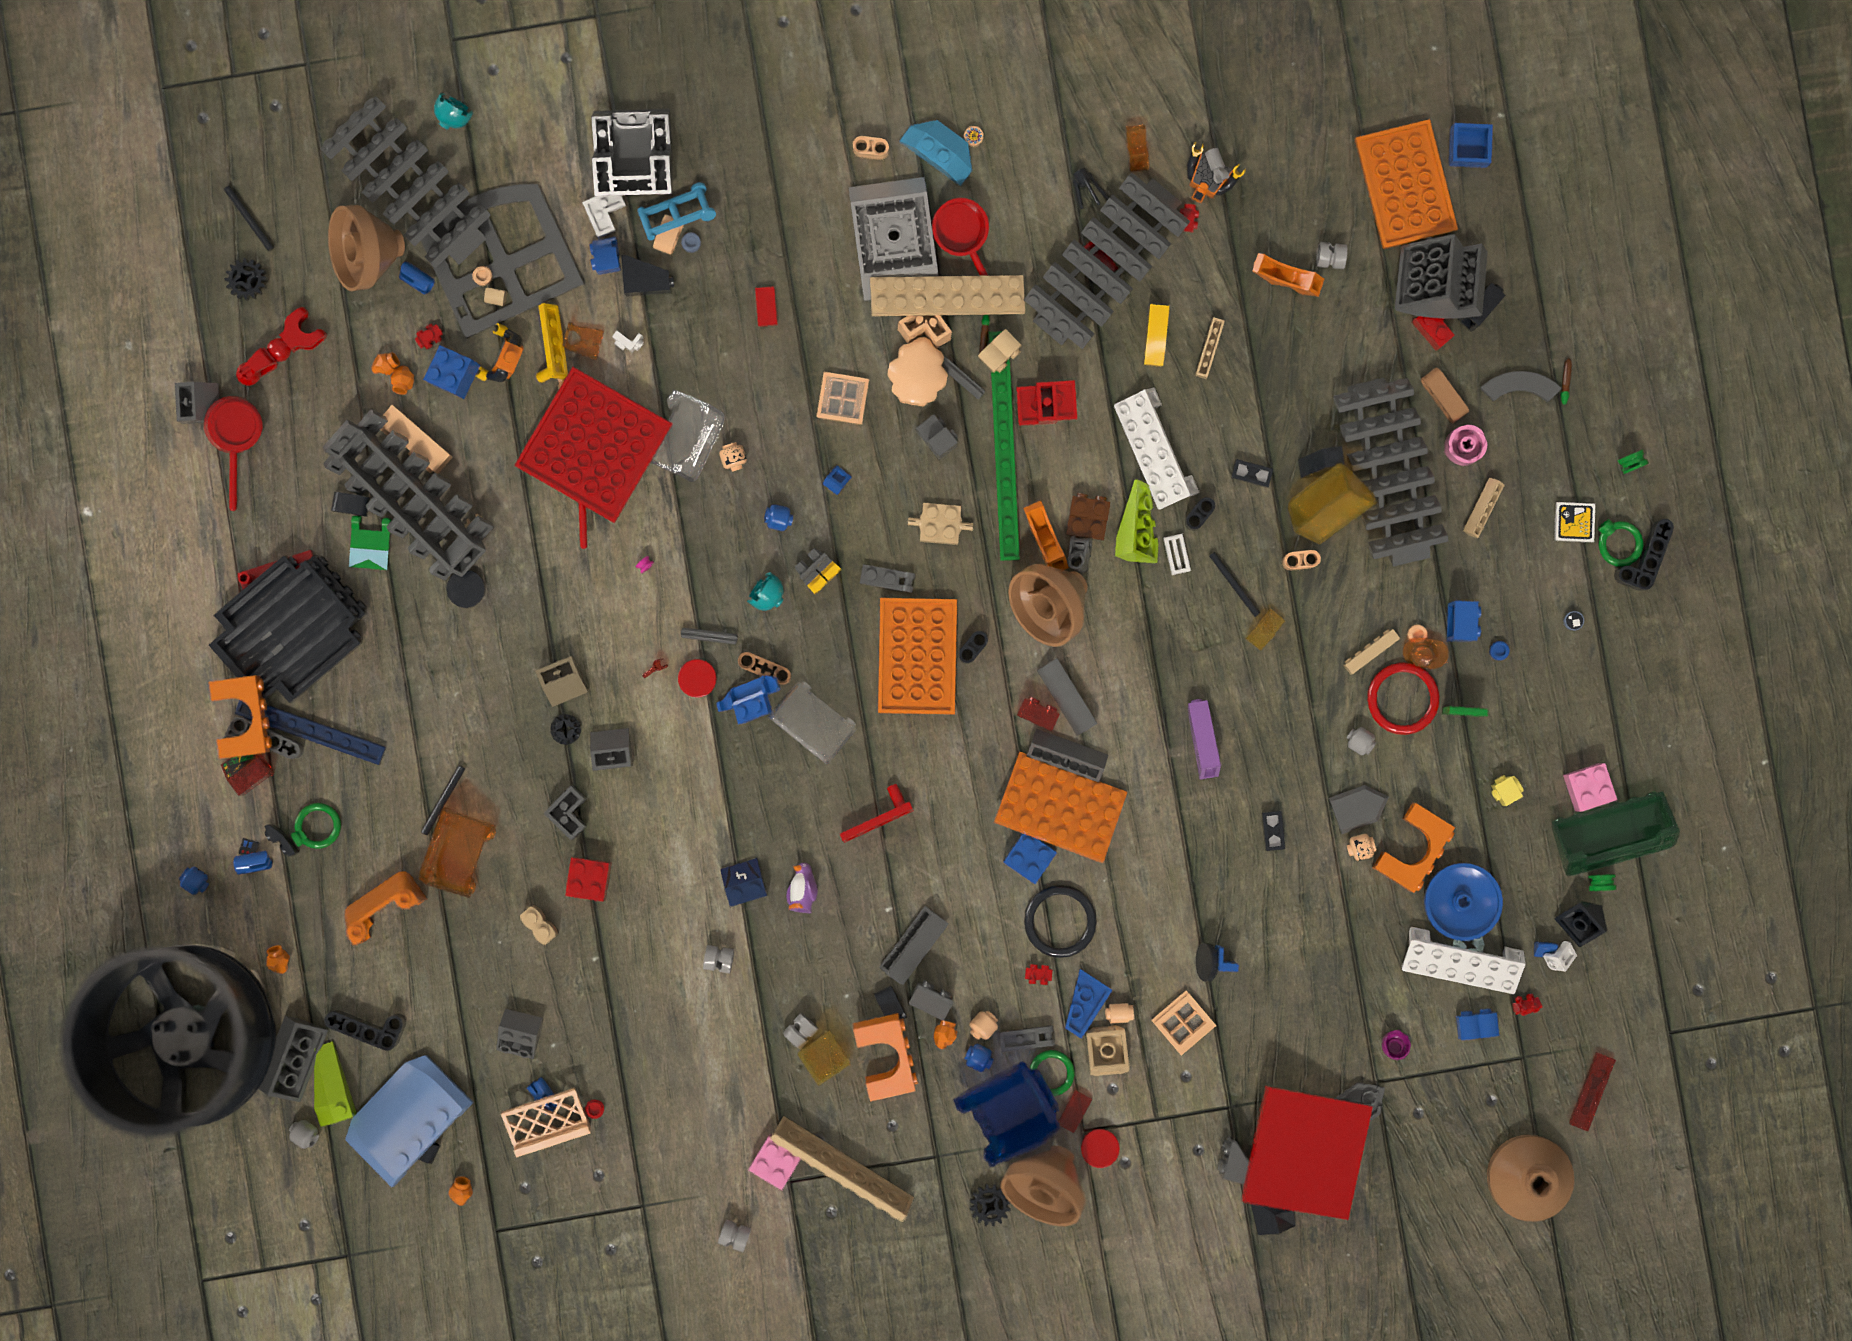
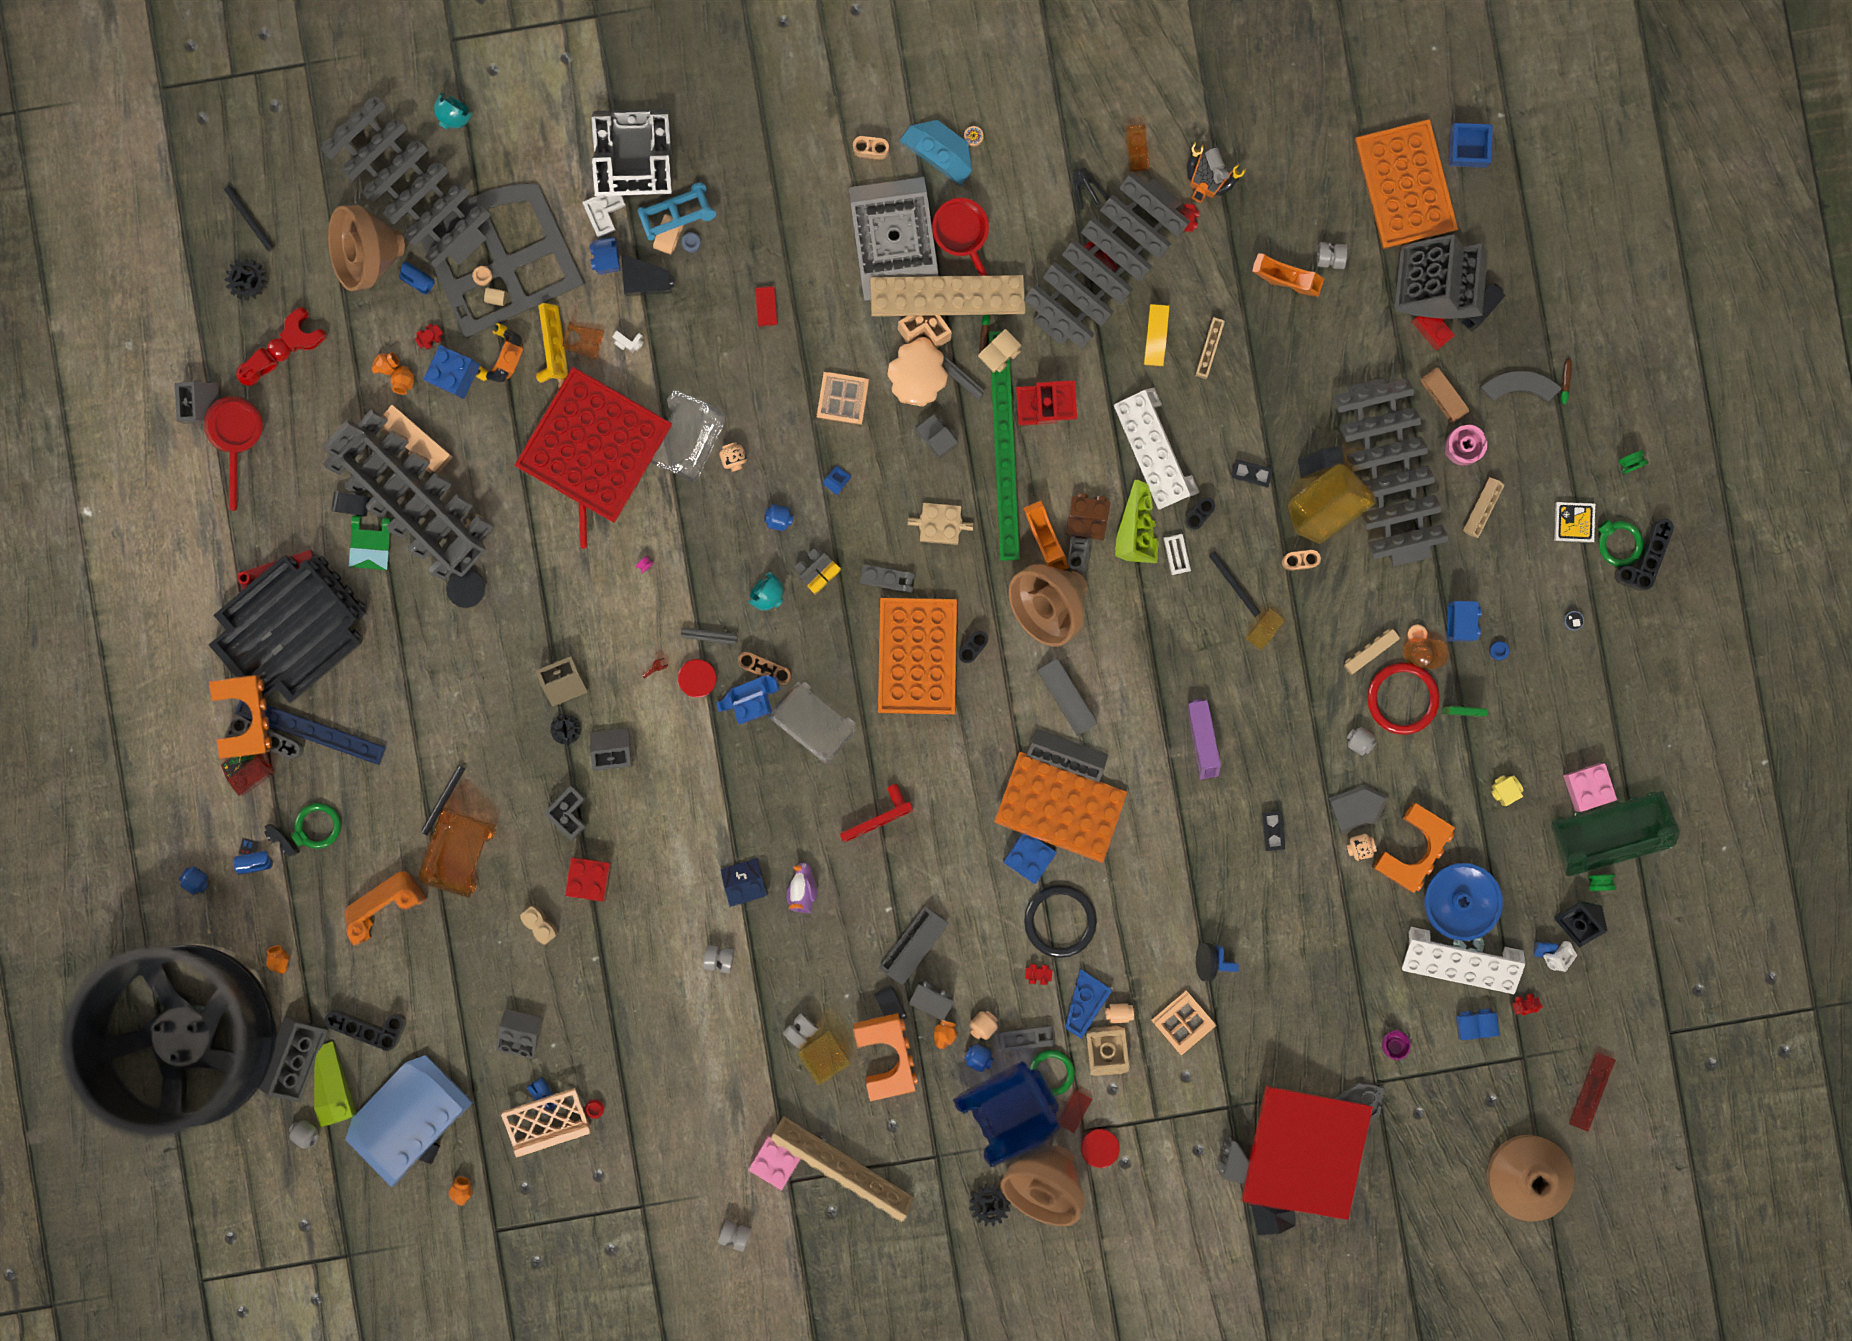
(1039, 715): clear red brick -> none

